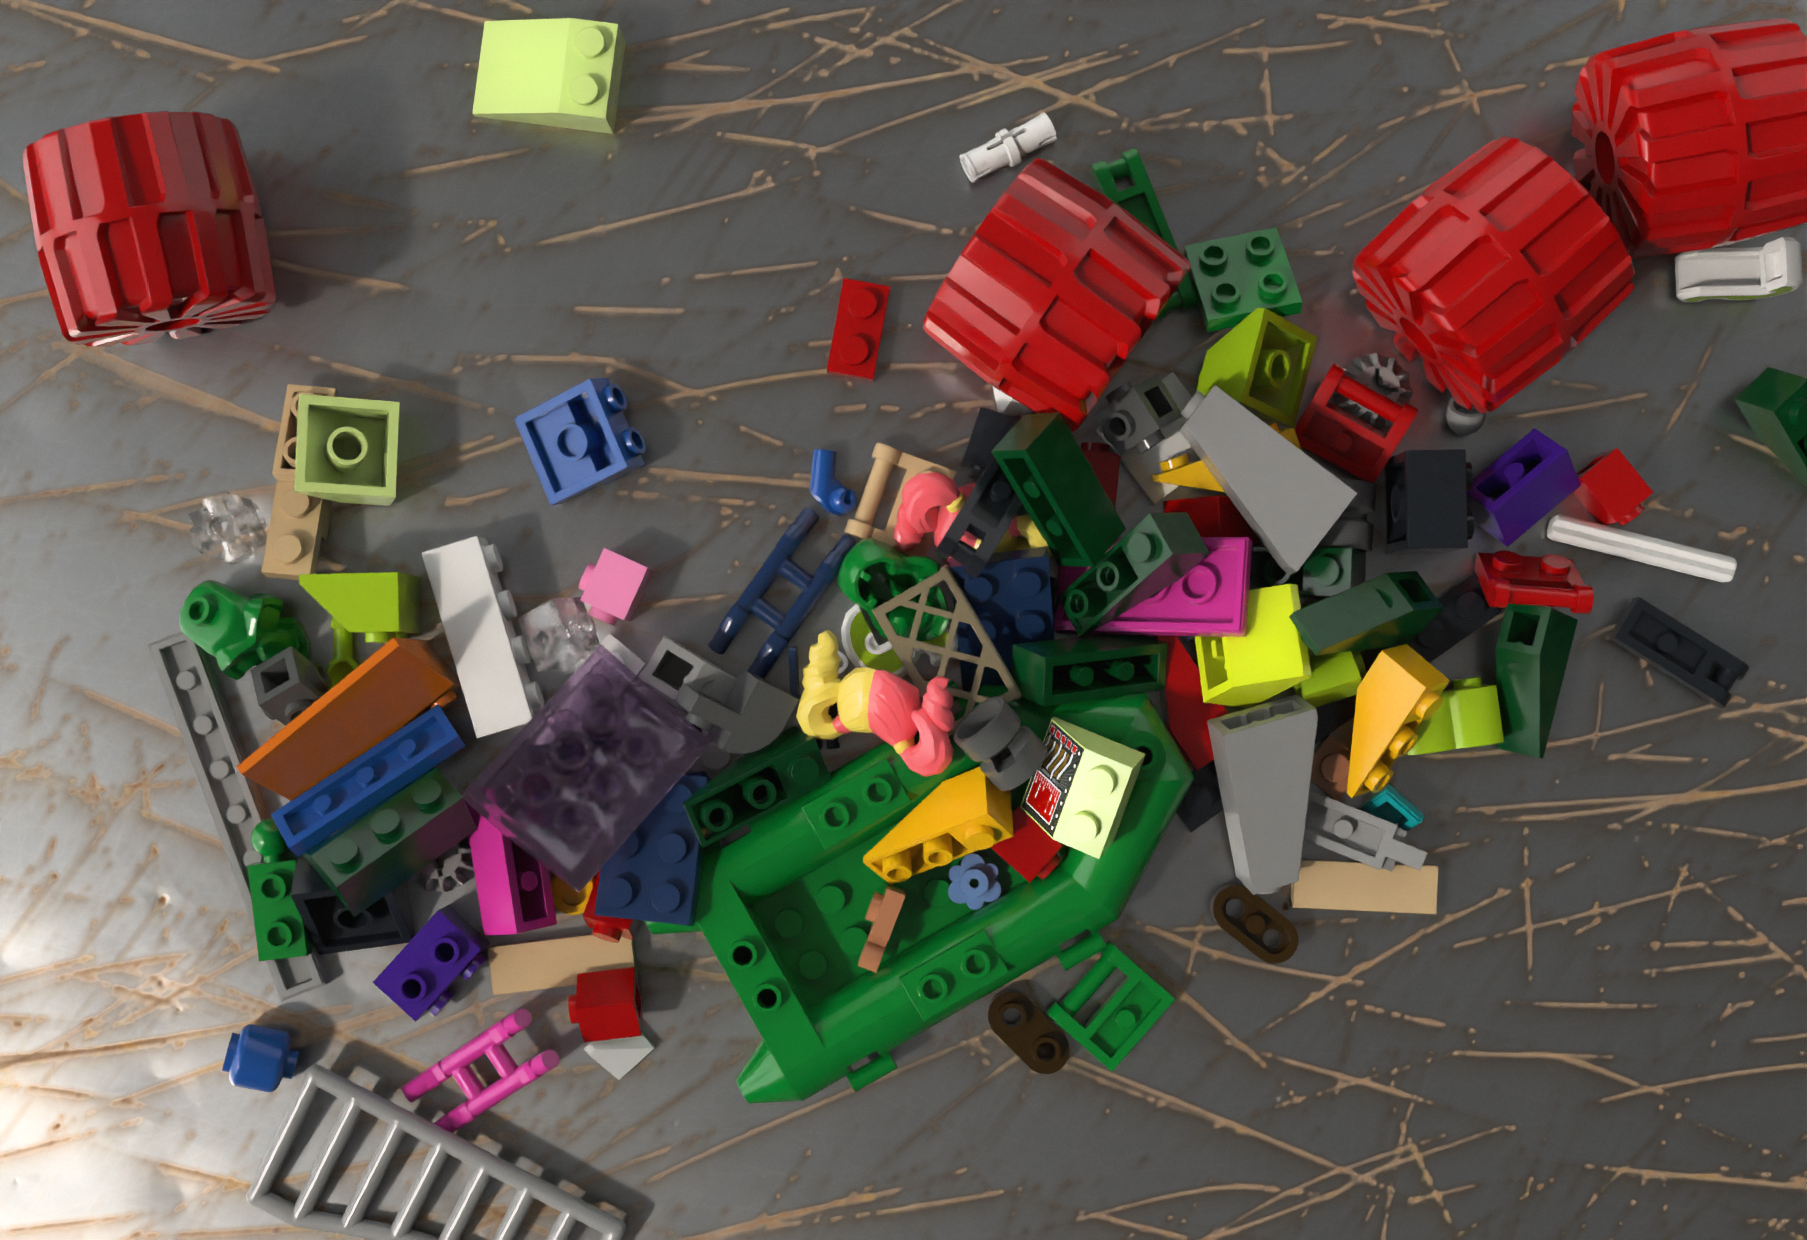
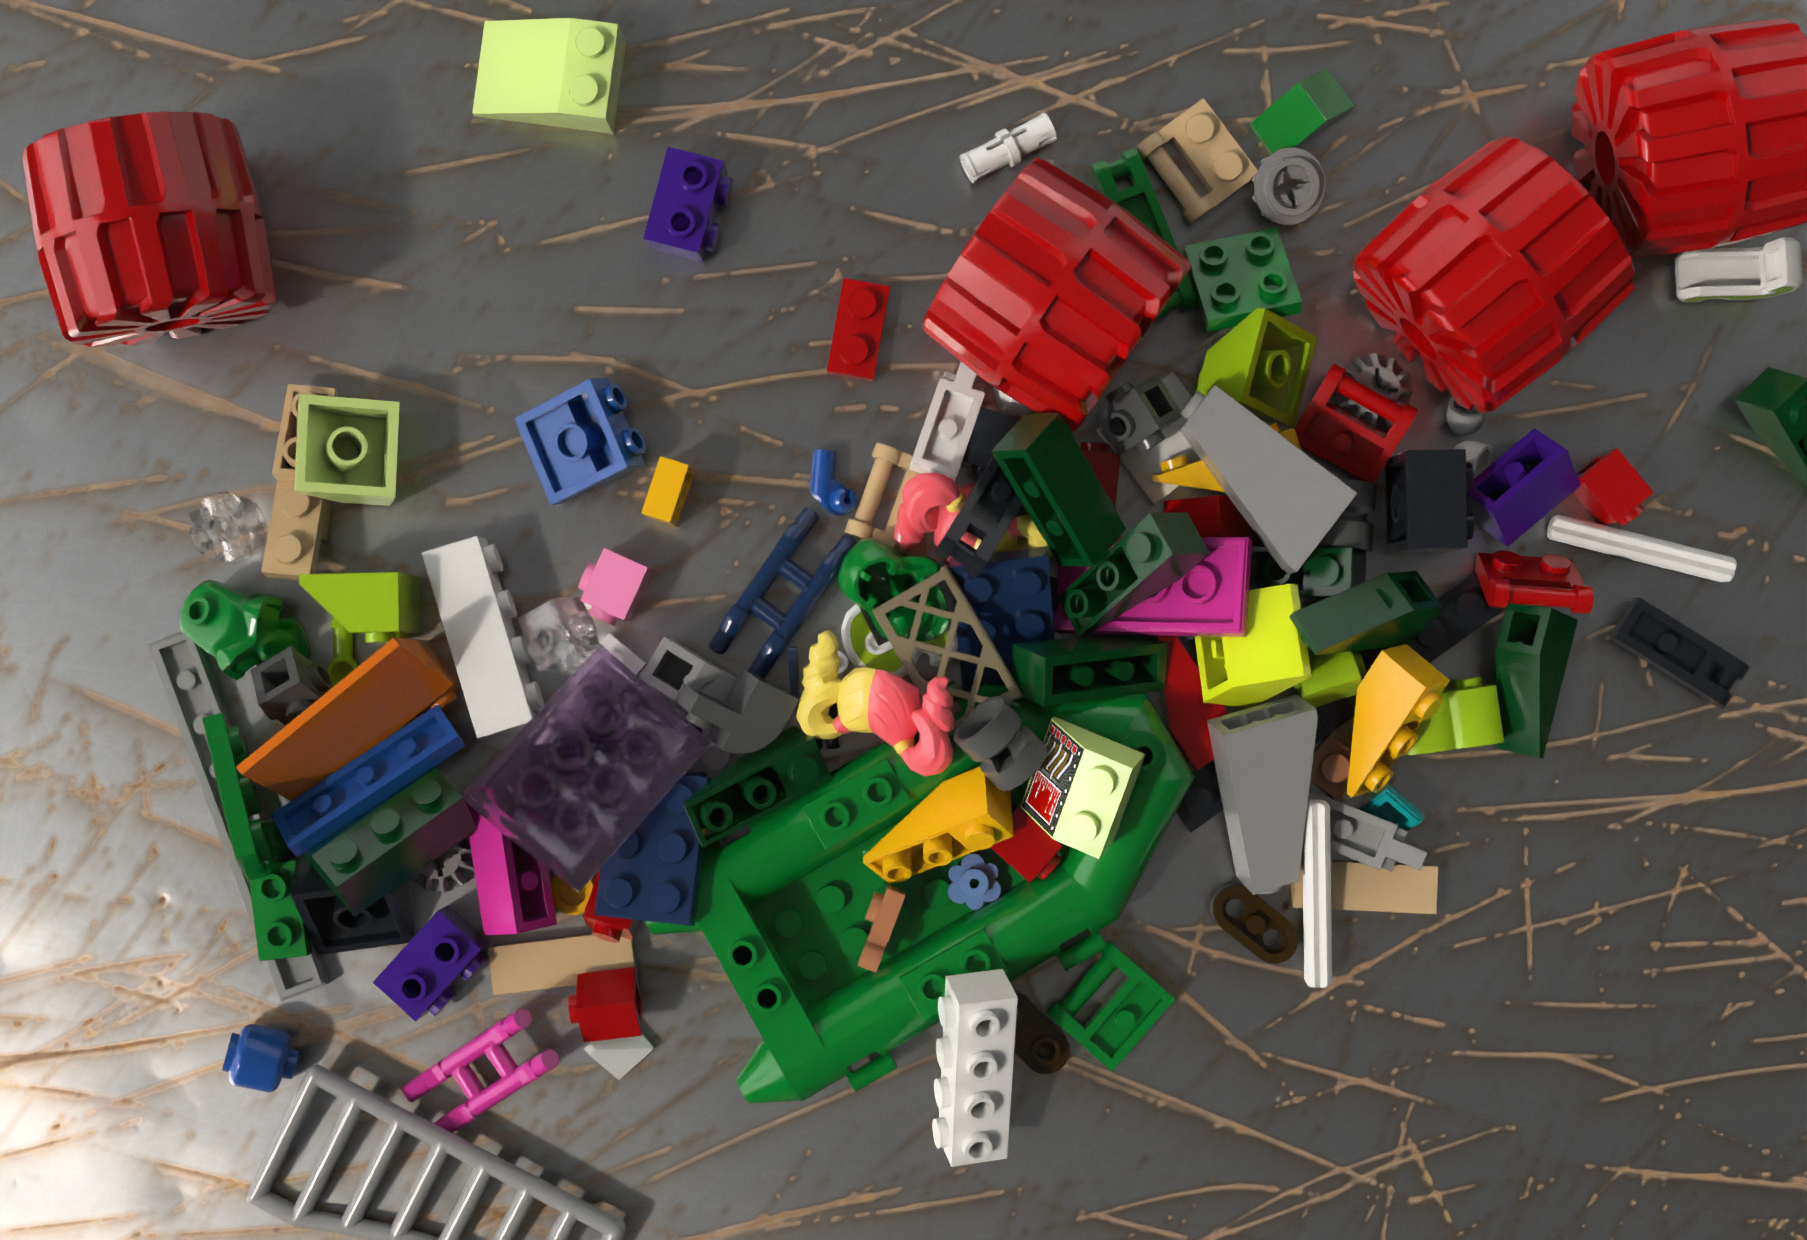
(238, 797): none -> green plate
(668, 491): none -> yellow piece
(687, 205): none -> dark purple brick
(949, 424): none -> white hinge
(975, 1067): none -> white brick
(1210, 154): none -> tan plate
(1302, 112): none -> green slope
(1304, 197): none -> light grey gear
(1317, 895): none -> white axle
(1478, 454): none -> white hinge

